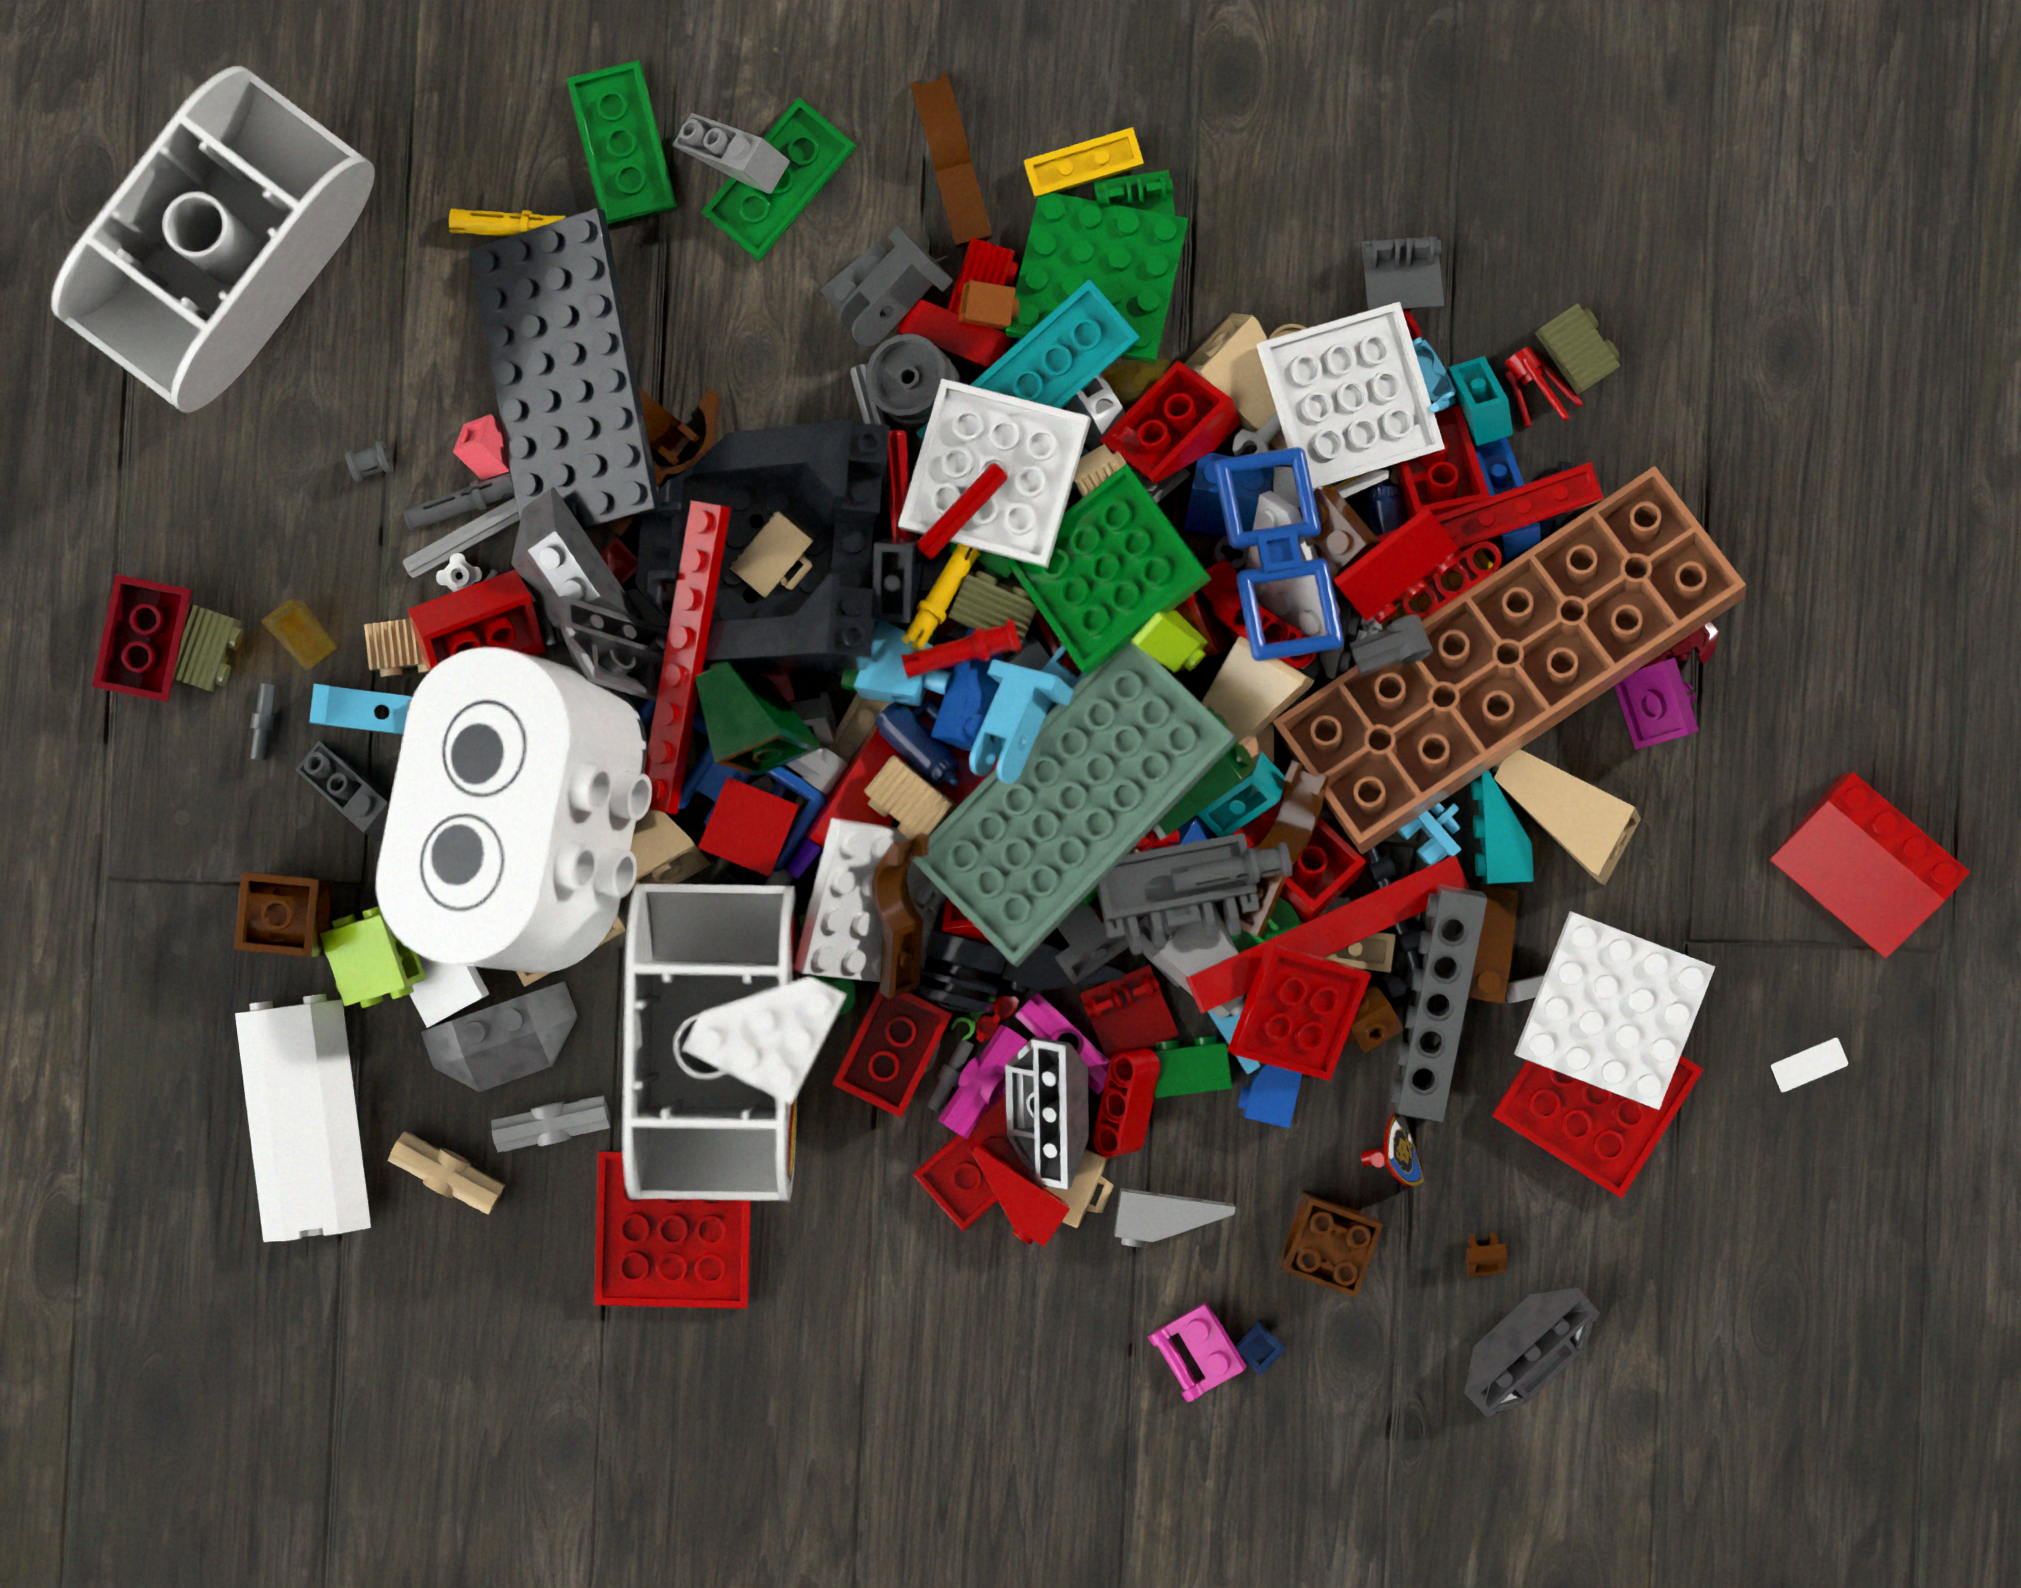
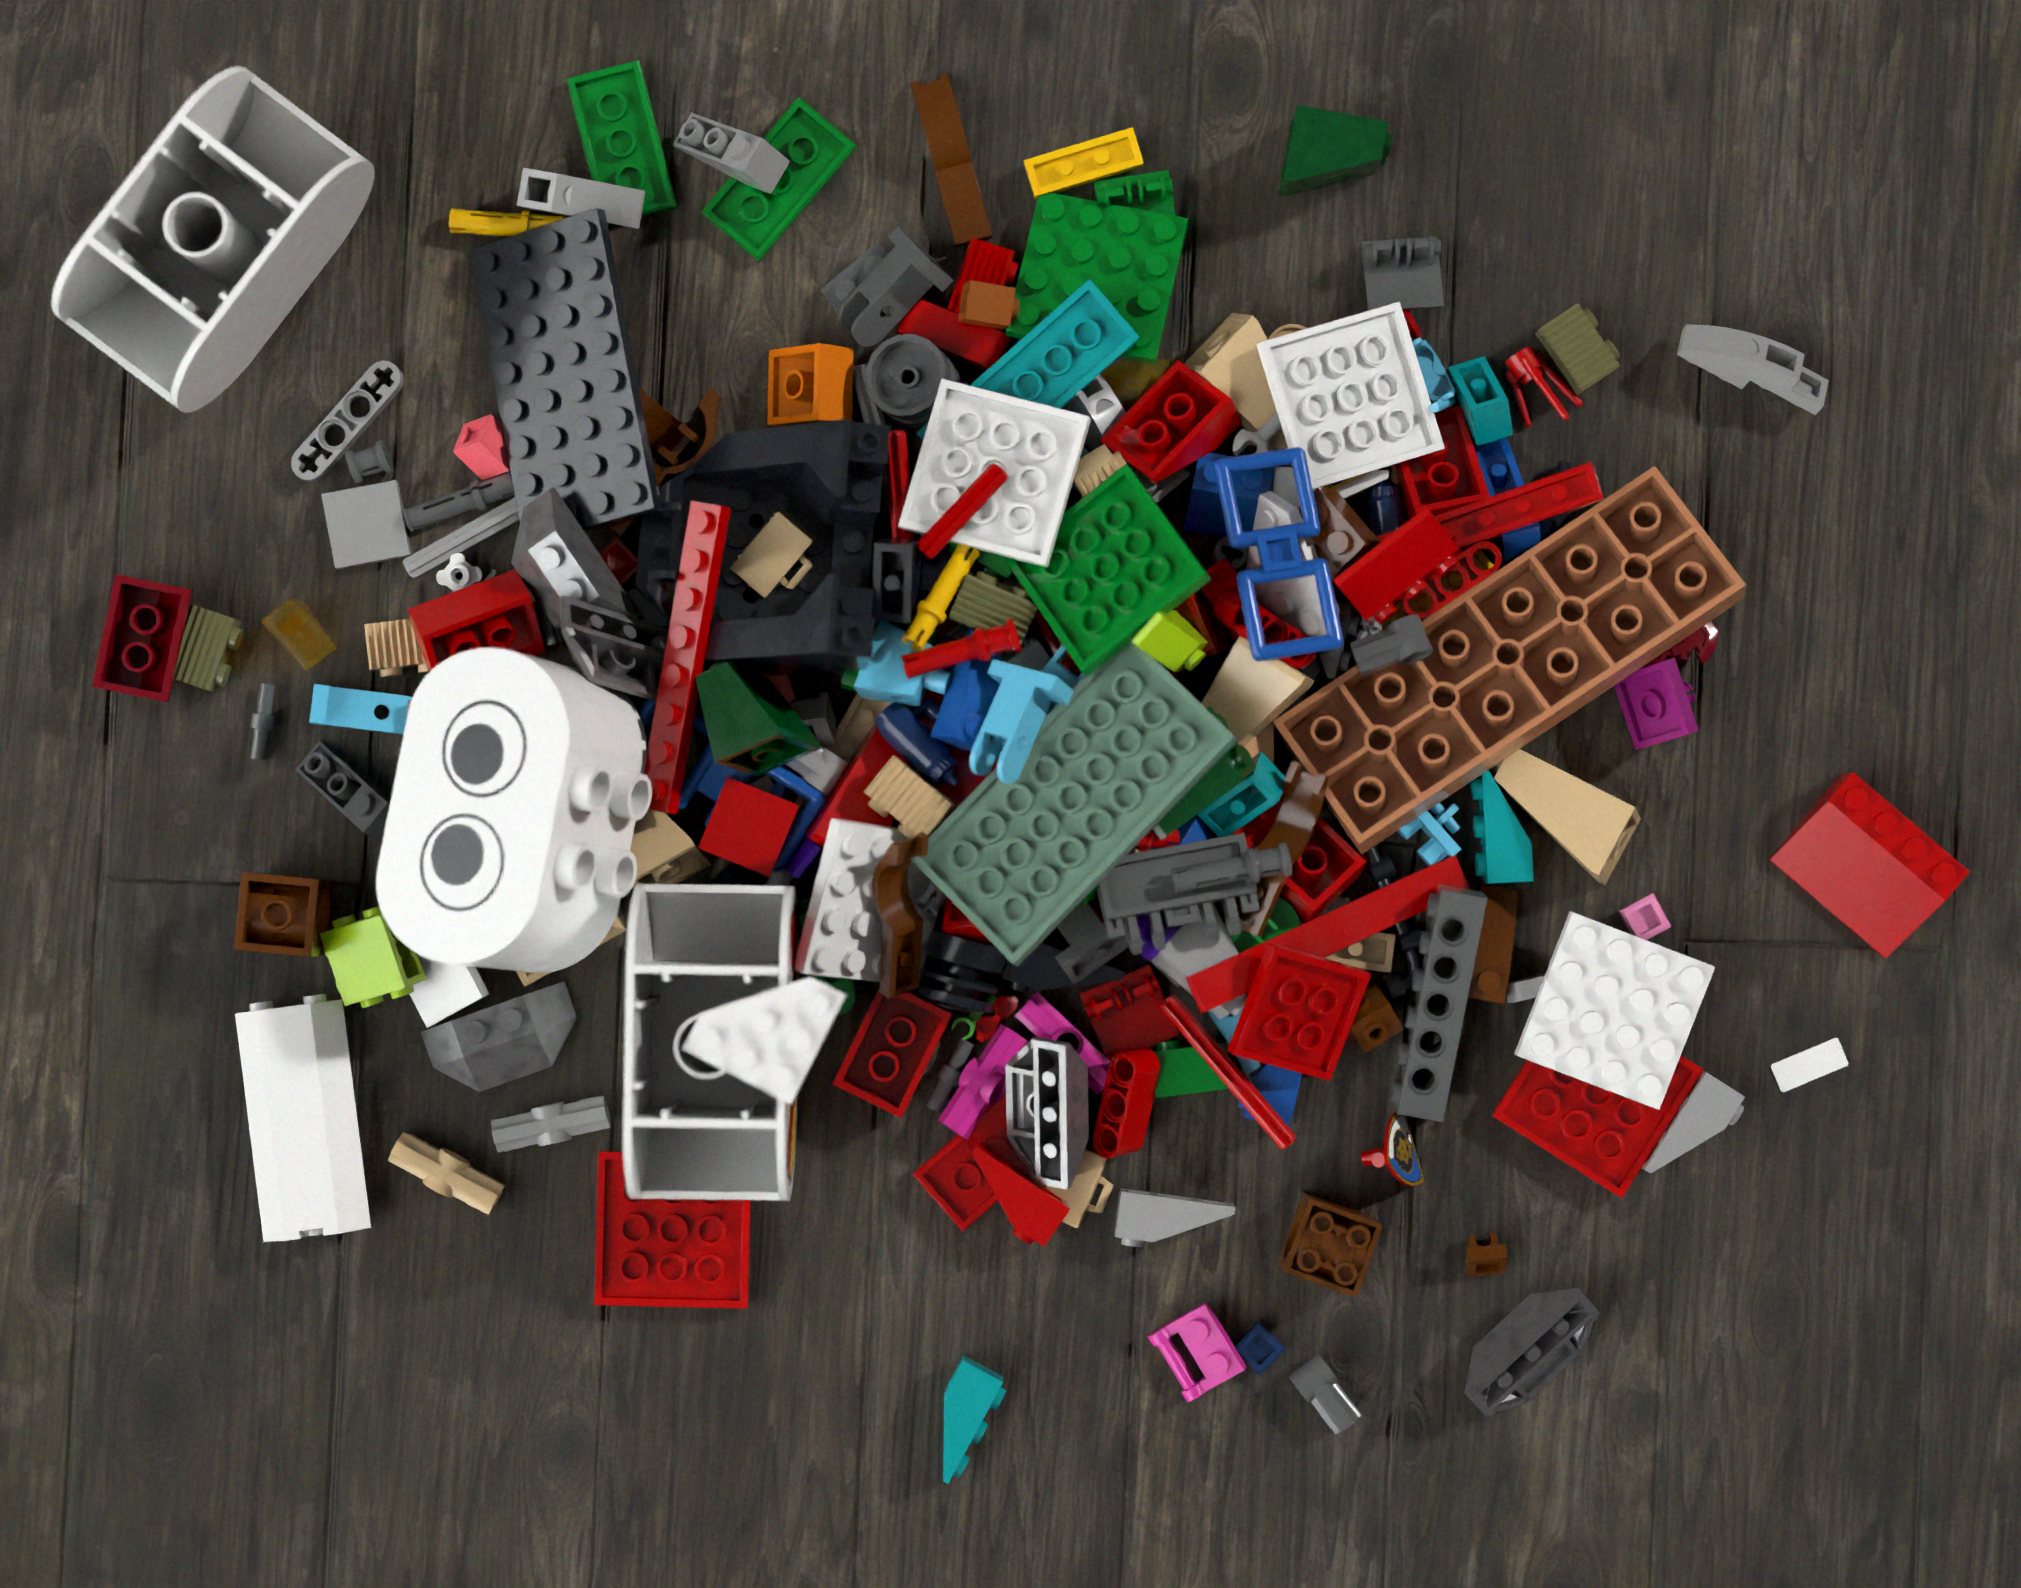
(352, 425): none -> light grey beam
(366, 524): none -> light grey tile
(575, 195): none -> light grey slope
(810, 384): none -> orange slope
(966, 1403): none -> teal slope
(1148, 949): none -> dark purple tile
(1228, 1071): none -> red axle
(1320, 1387): none -> dark grey piece
(1331, 149): none -> dark green slope
(1644, 917): none -> bright pink tile
(1701, 1116): none -> light grey slope
(1747, 357): none -> light grey slope

